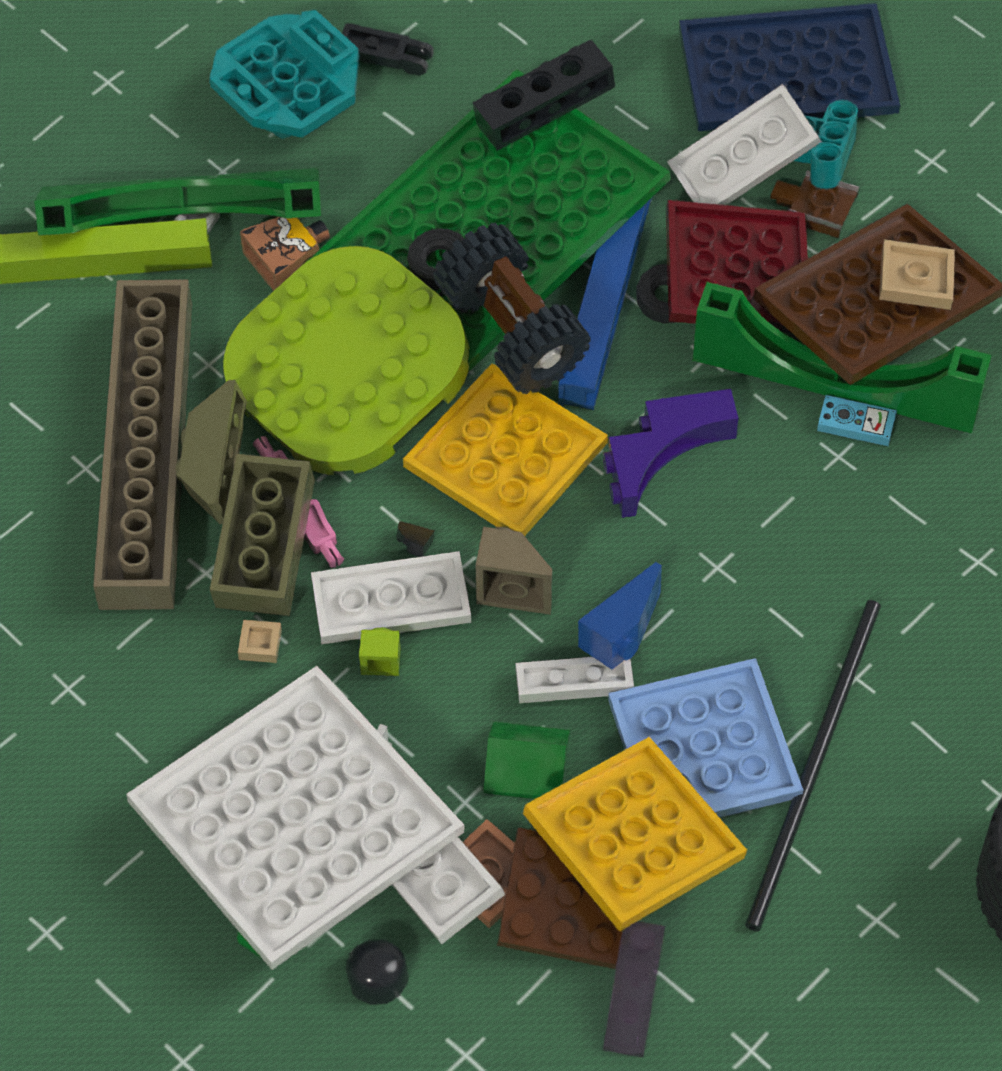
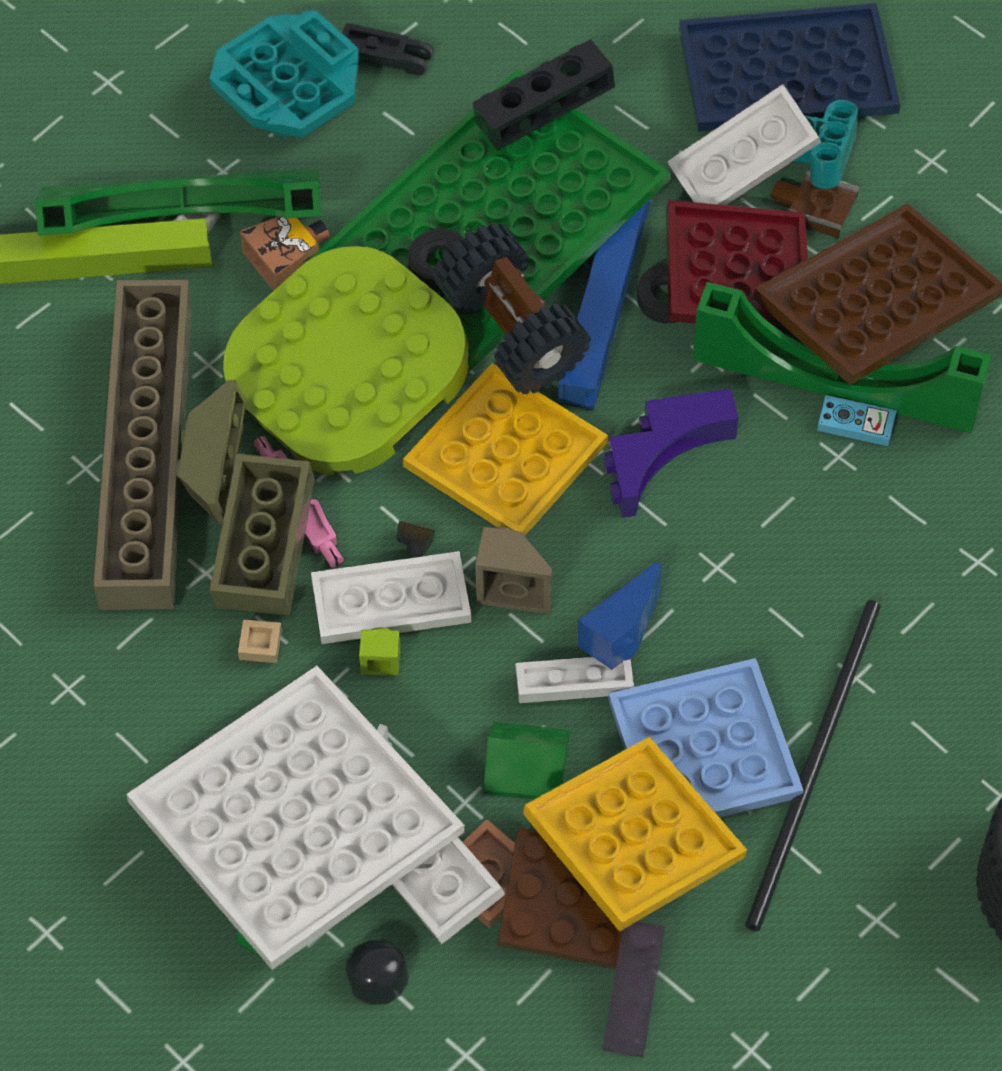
(917, 274): tan plate -> none

